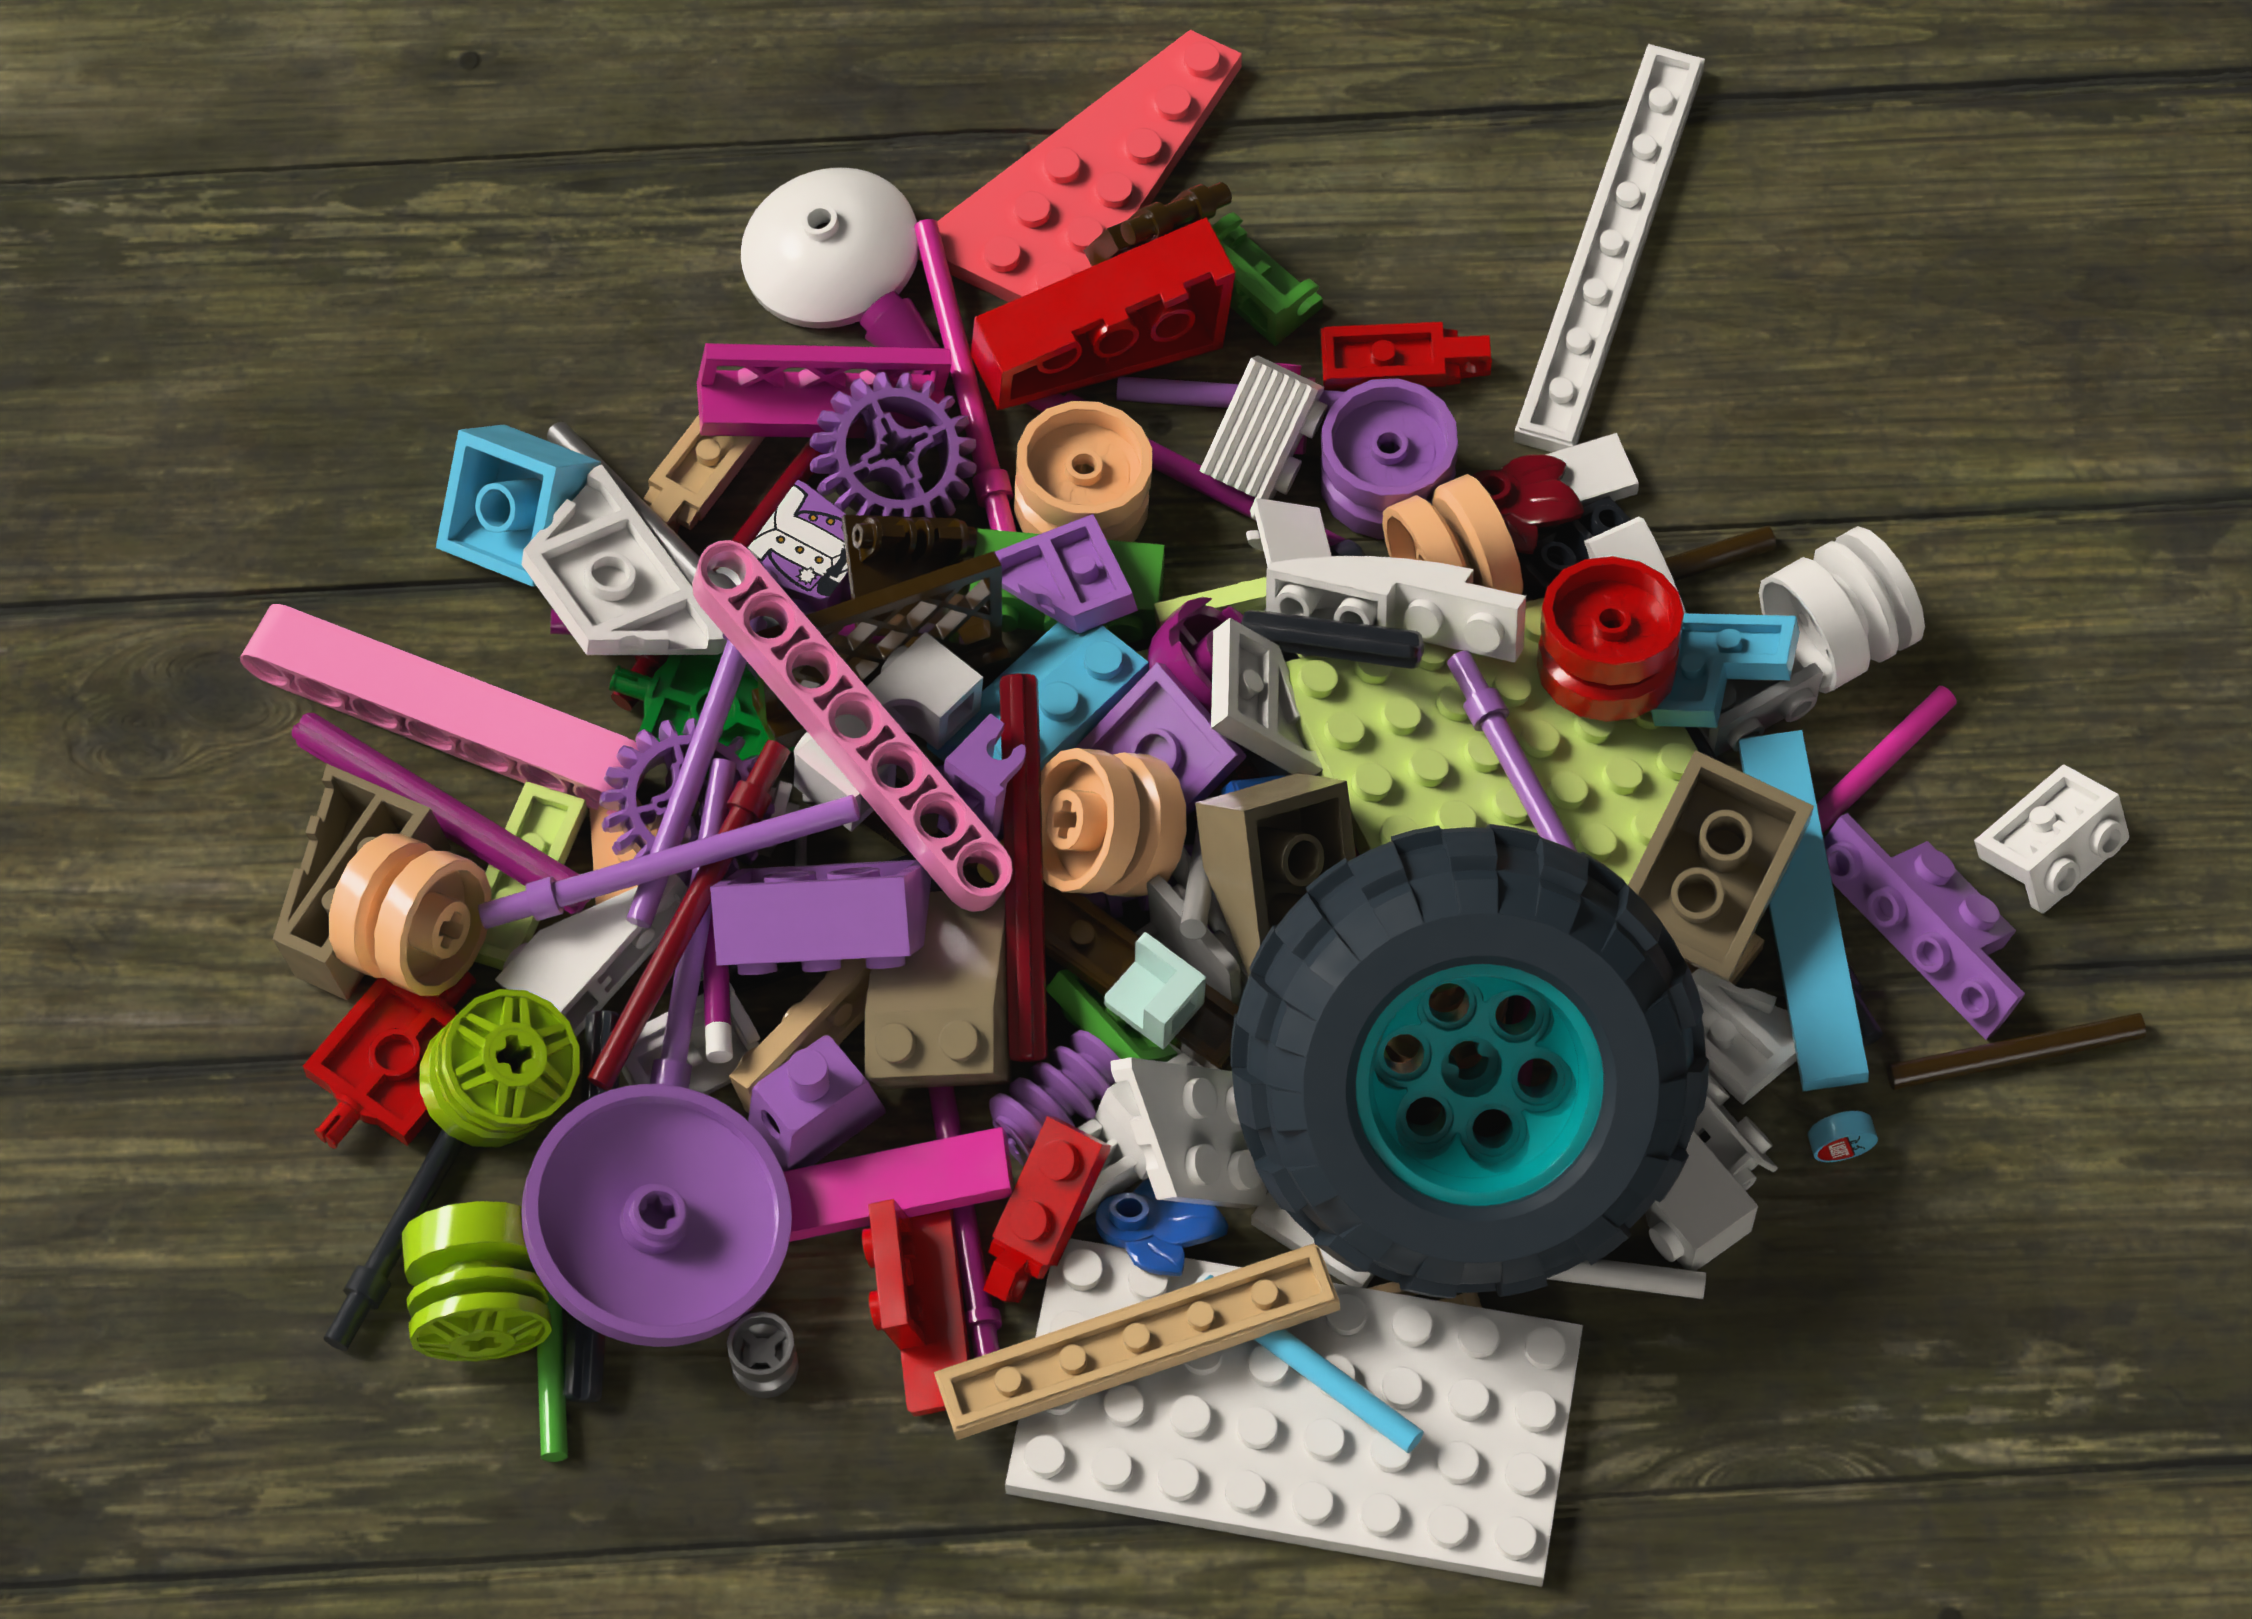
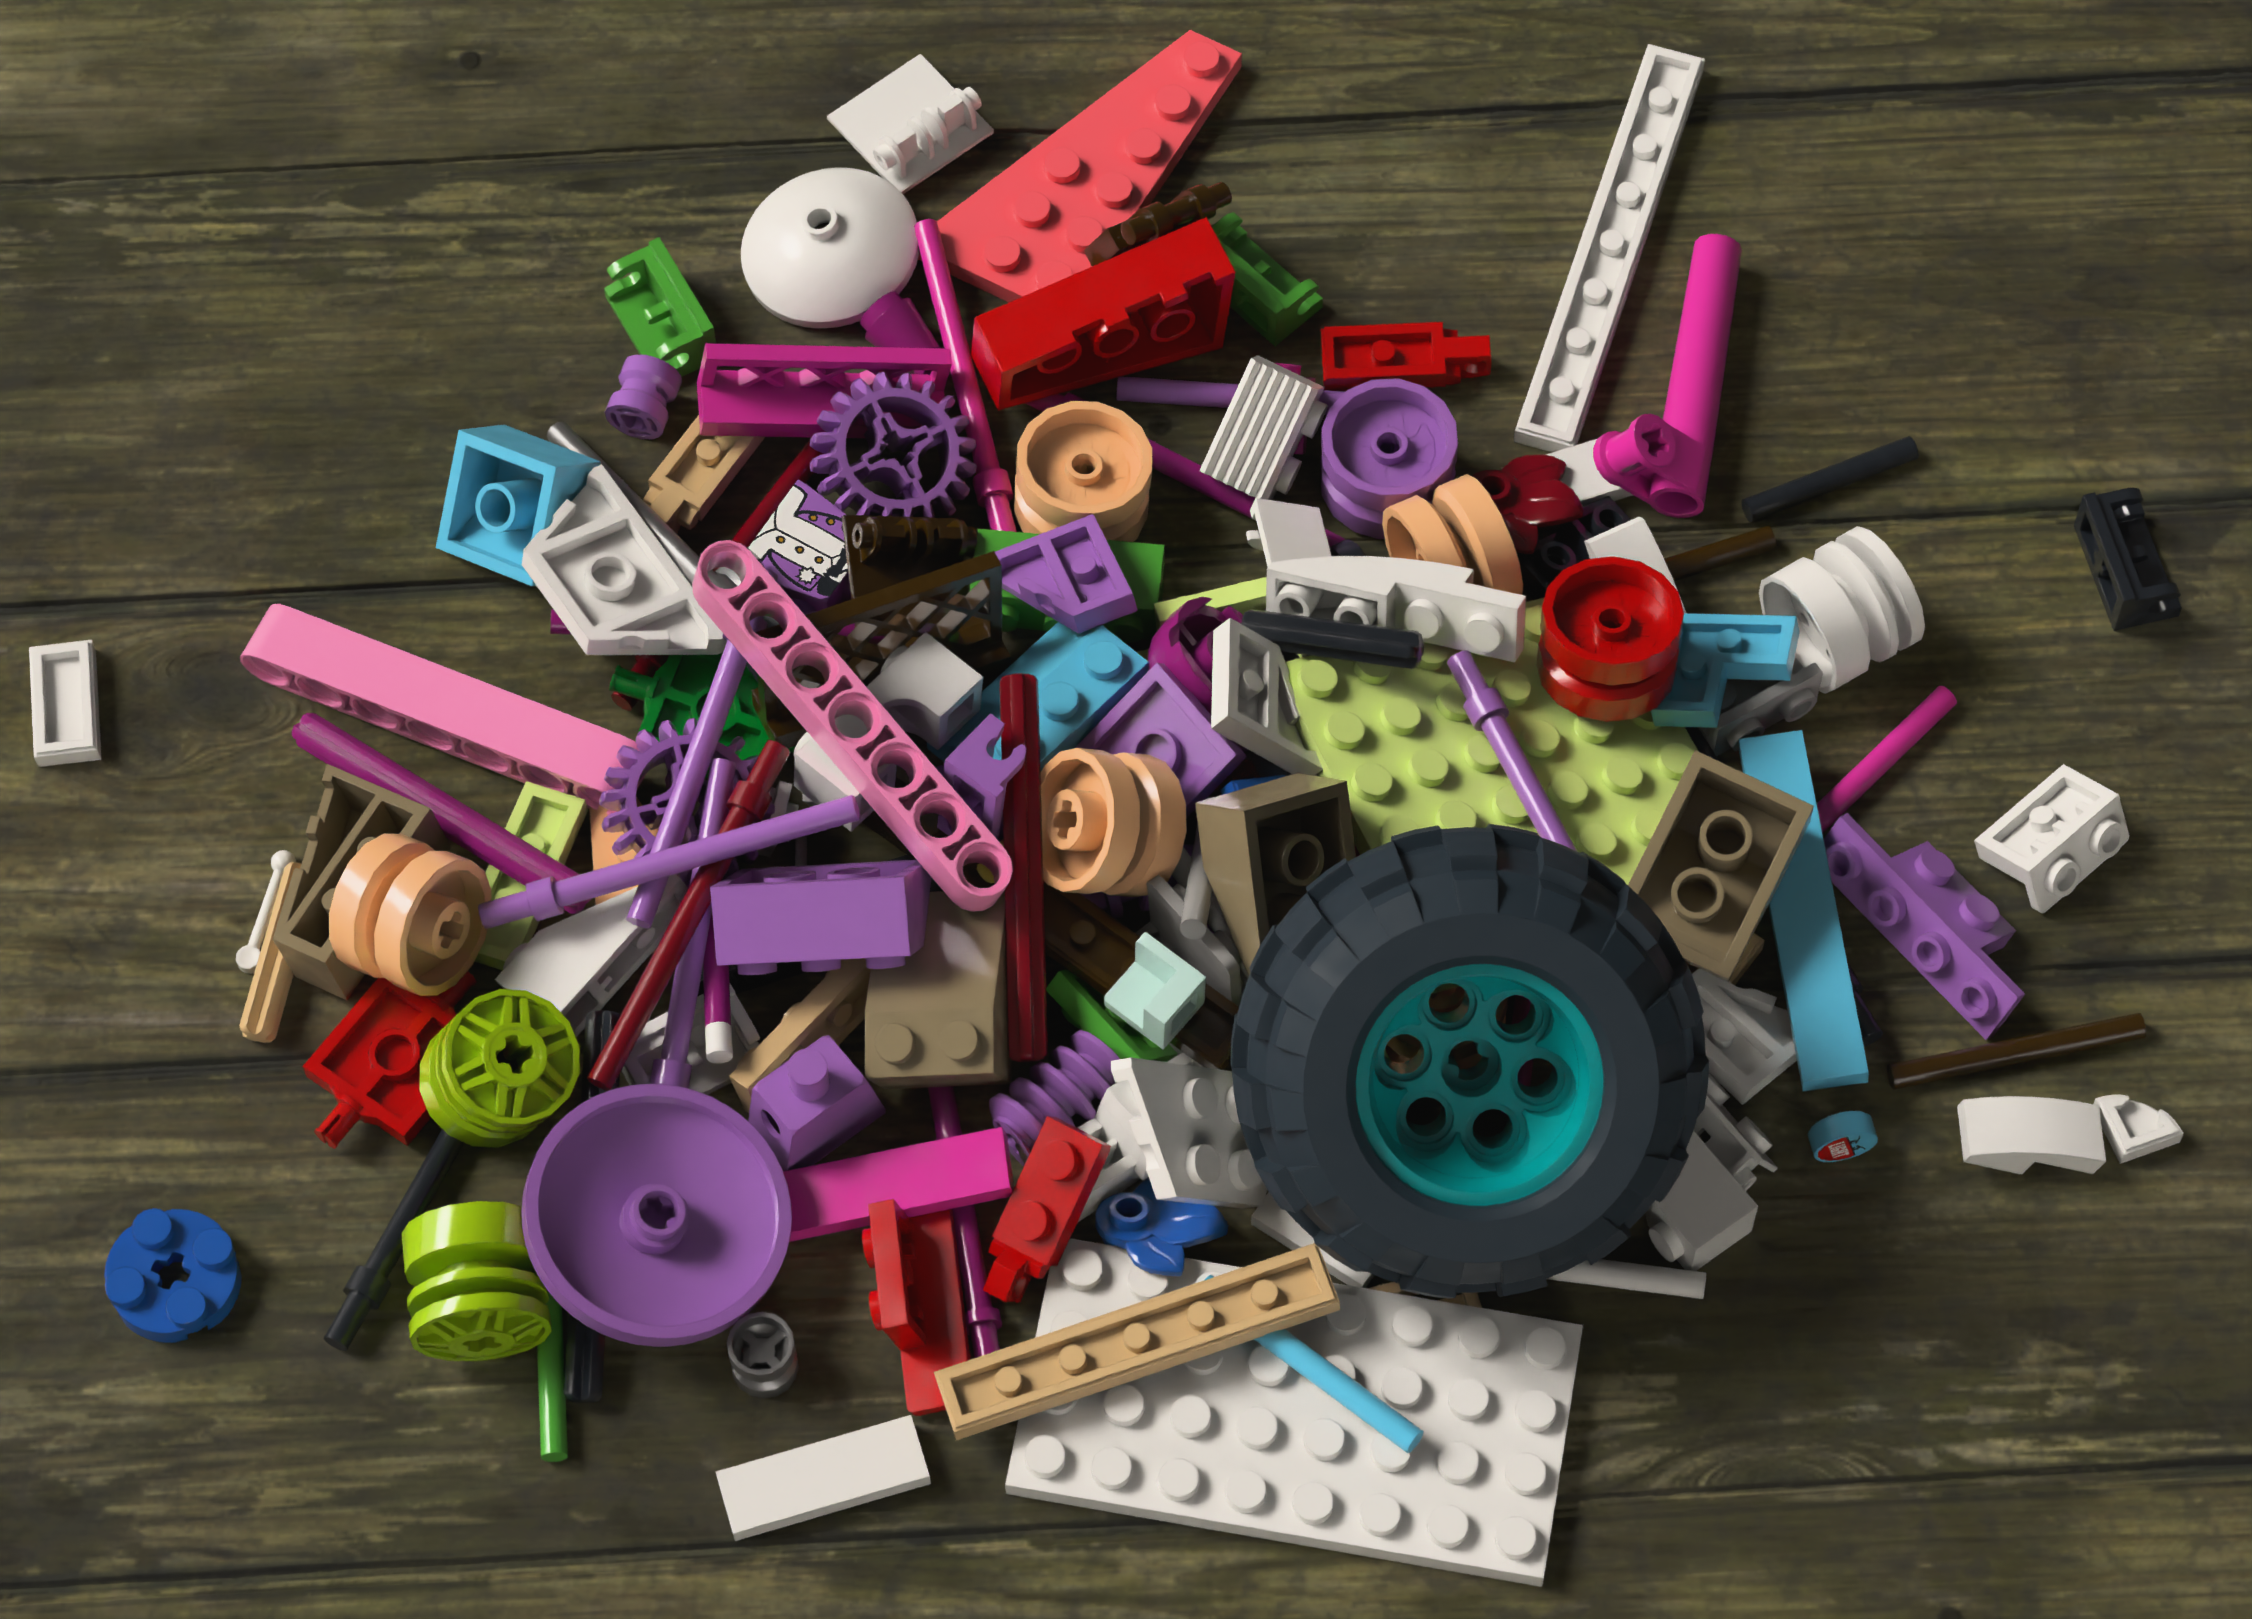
(65, 703): none -> white tile
(188, 1306): none -> blue plate
(248, 955): none -> white hinge
(271, 978): none -> tan axle
(642, 400): none -> medium lavender wheel
(659, 308): none -> bright green hinge
(823, 1477): none -> white tile
(911, 123): none -> white hinge
(1671, 457): none -> dark pink axle
(1829, 479): none -> black bar
(2018, 1131): none -> white slope
(2125, 559): none -> black hinge
(2135, 1127): none -> white tile

